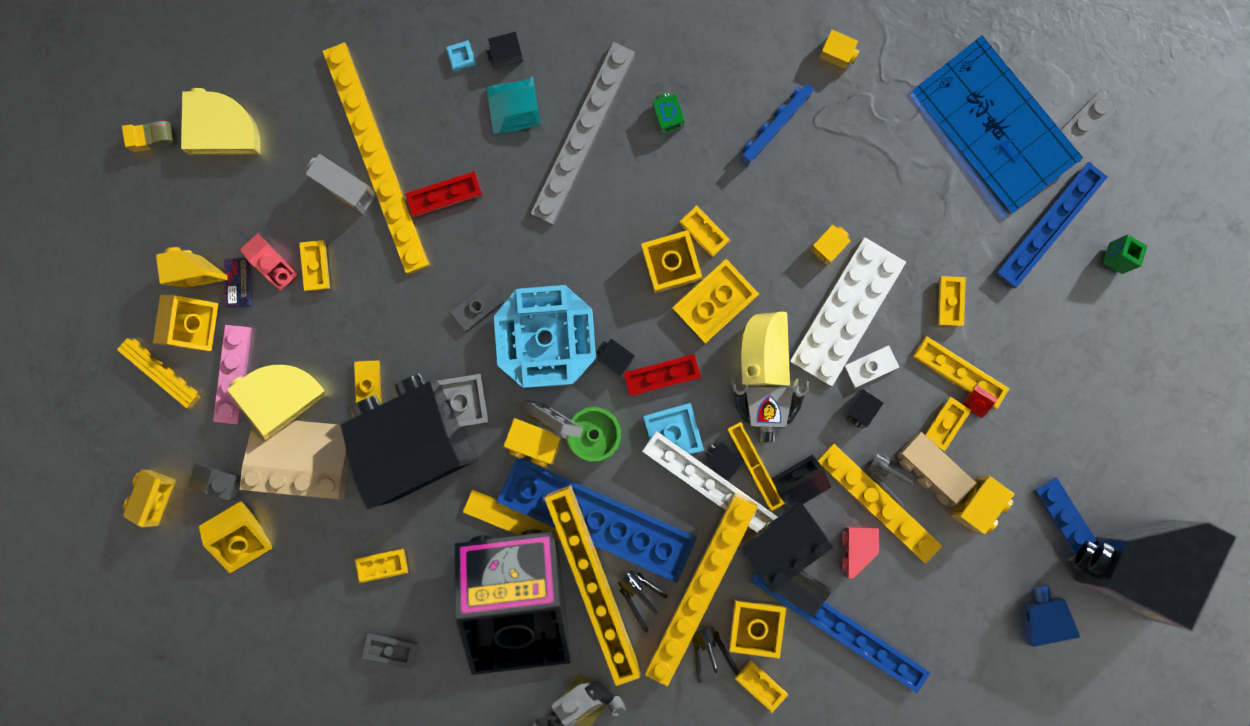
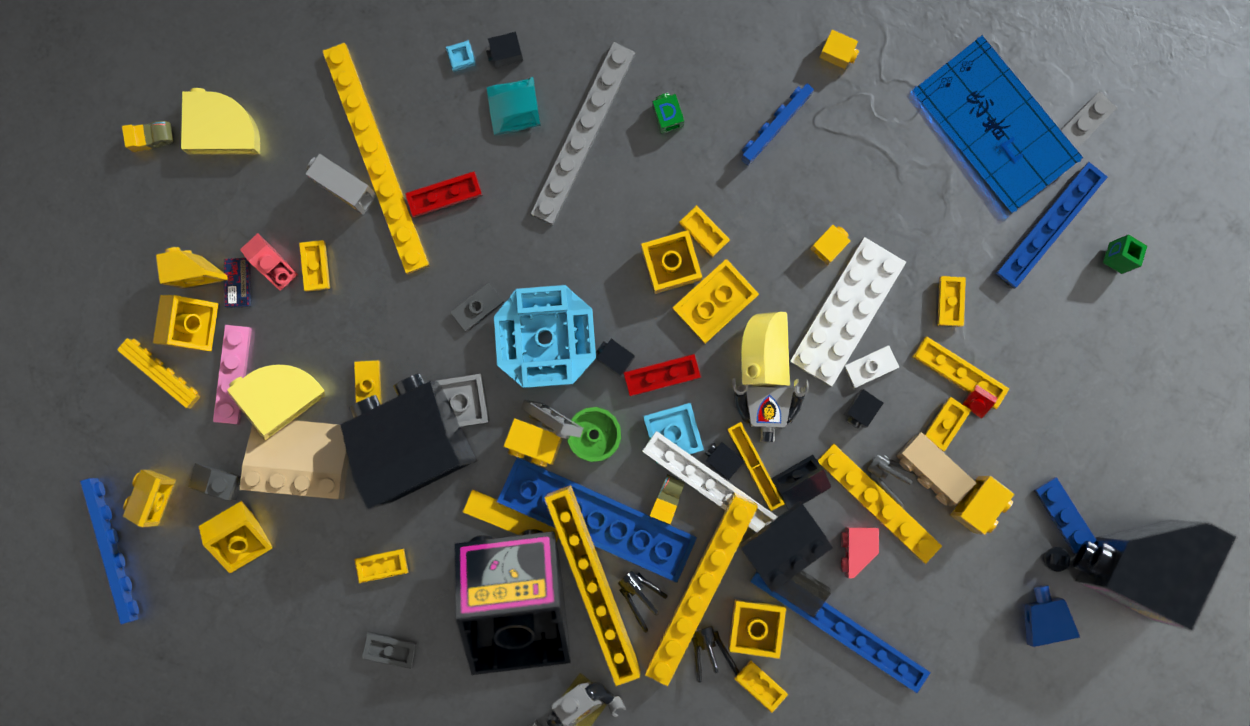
(107, 541): none -> blue plate
(667, 499): none -> leg
(1057, 559): none -> black plate

